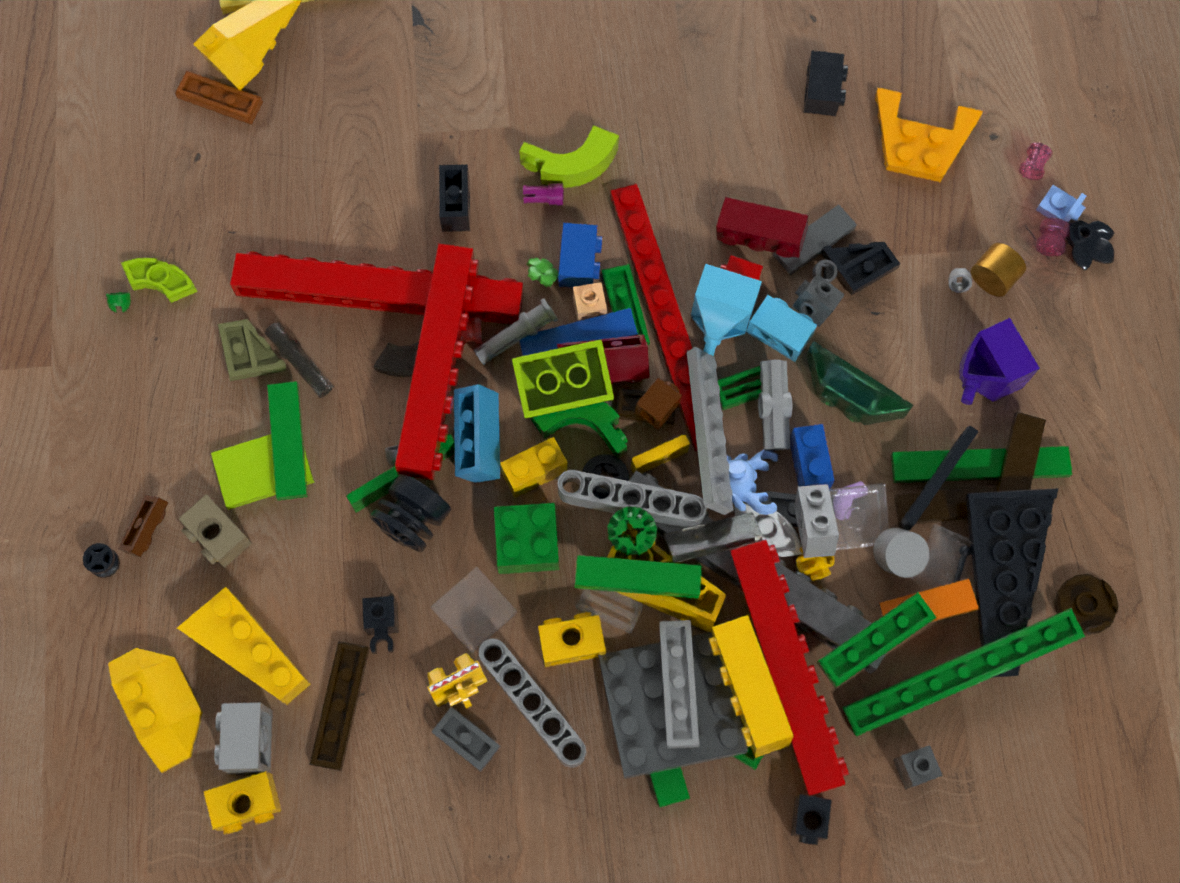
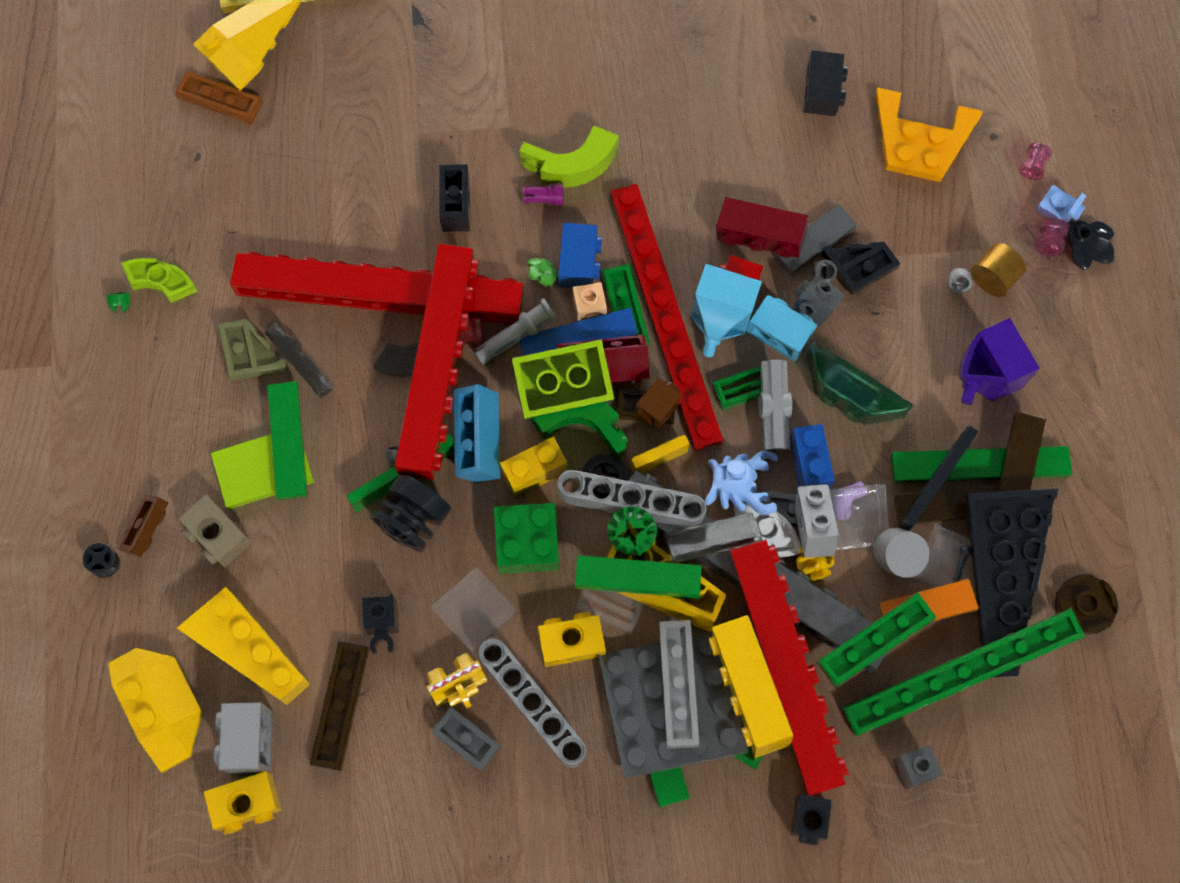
(709, 432): light grey plate -> none

